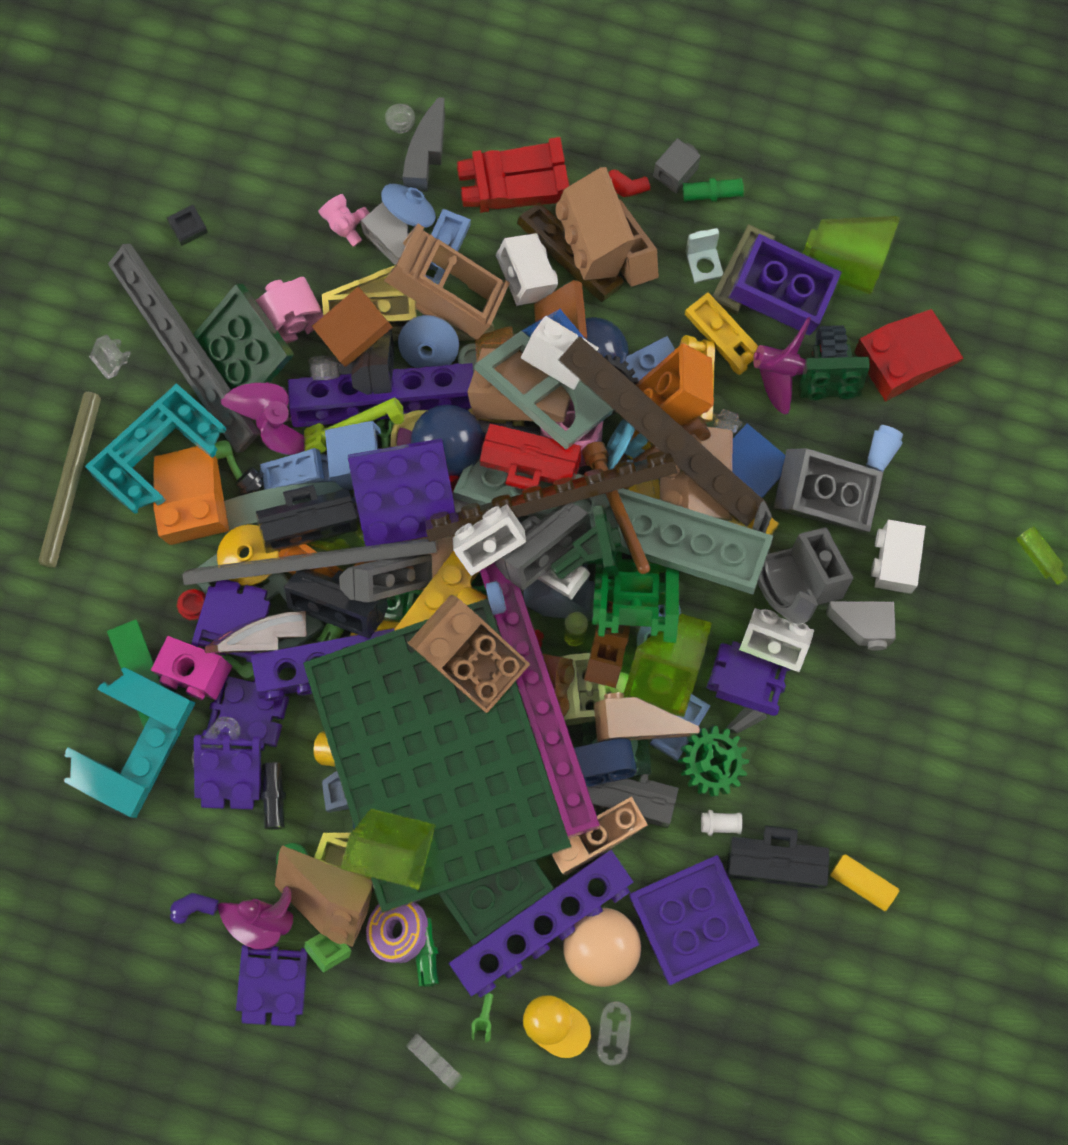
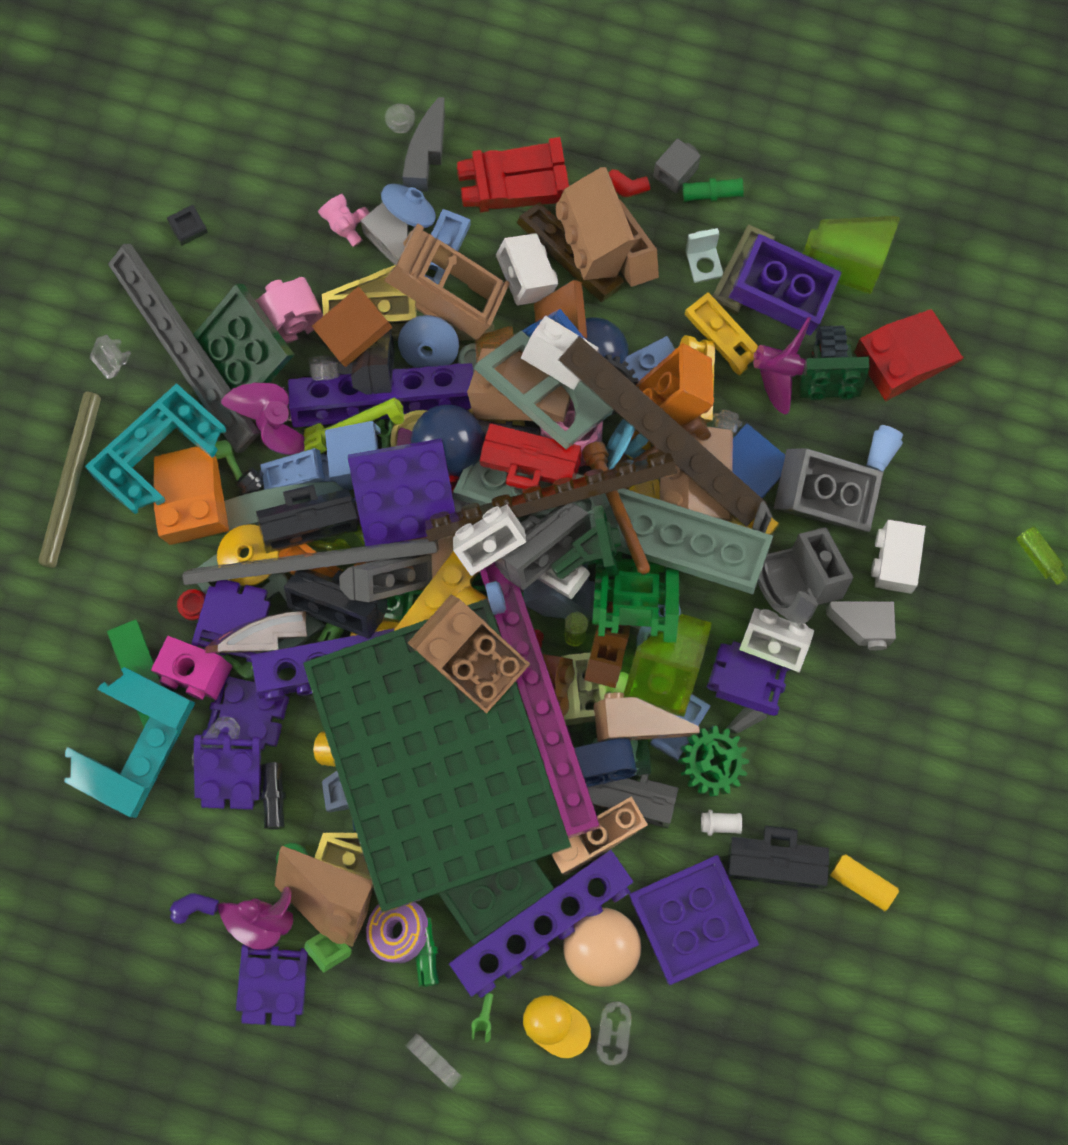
(389, 848): clear neon green slope -> none

